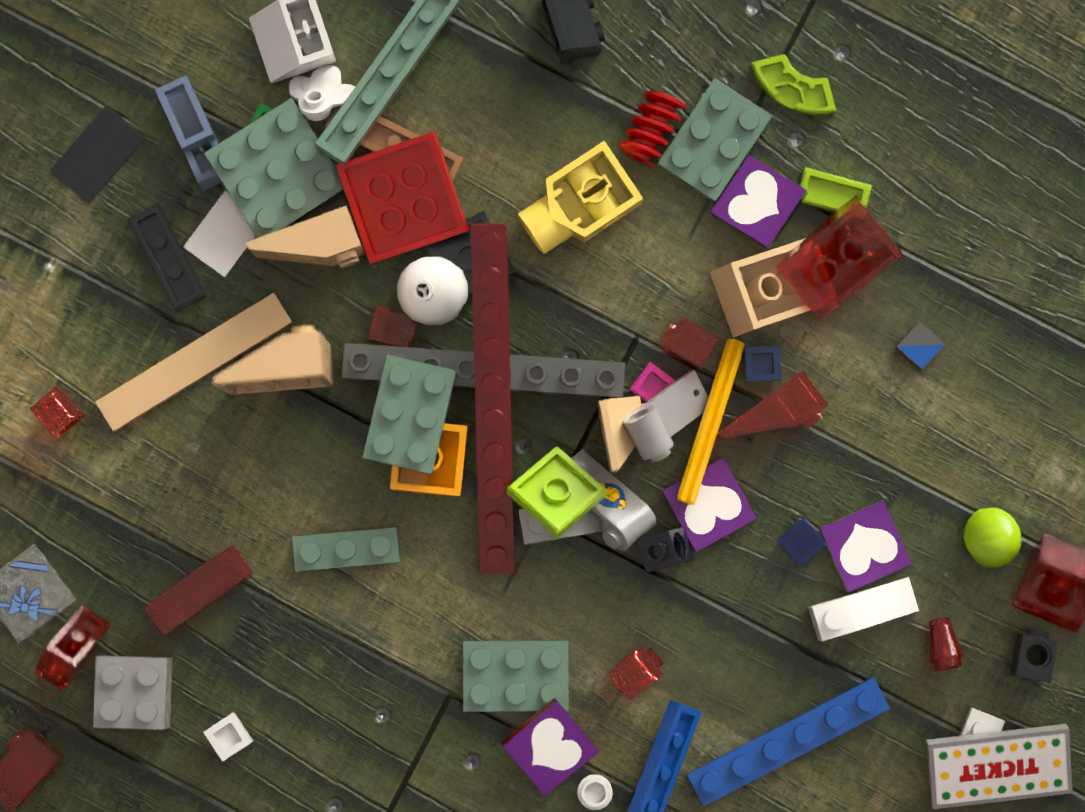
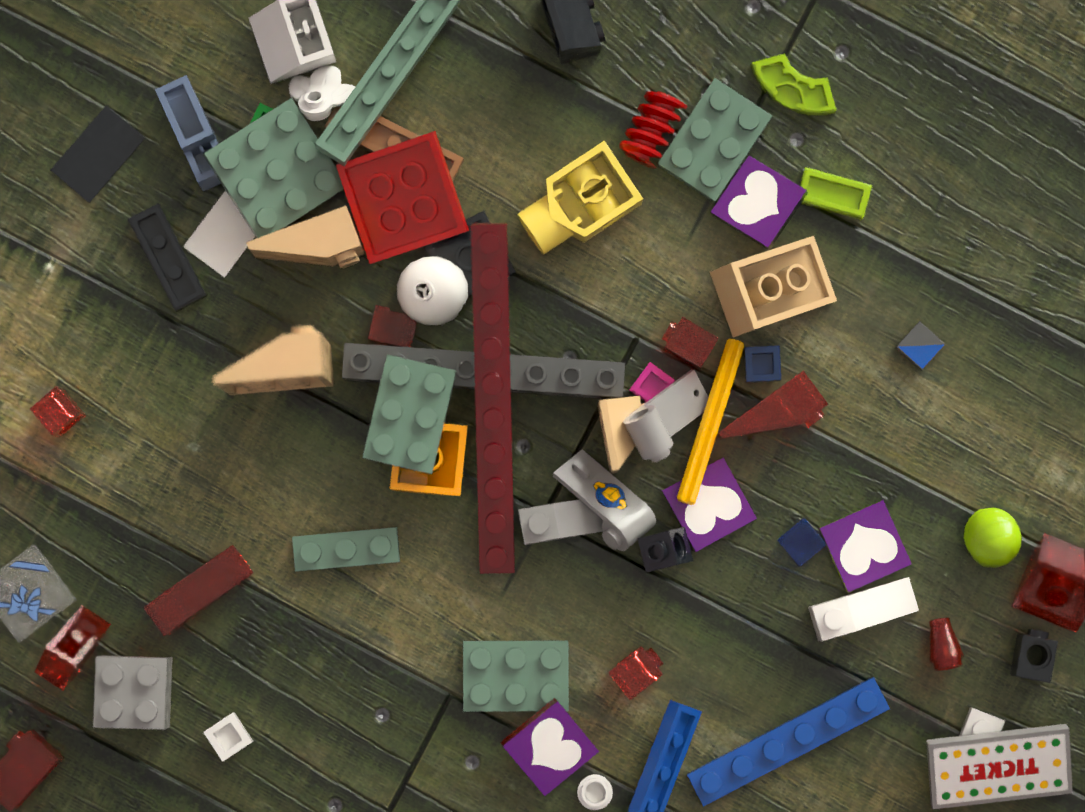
(193, 362): tan tile -> none
(556, 492): lime tile -> none
(839, 258): clear red slope -> none

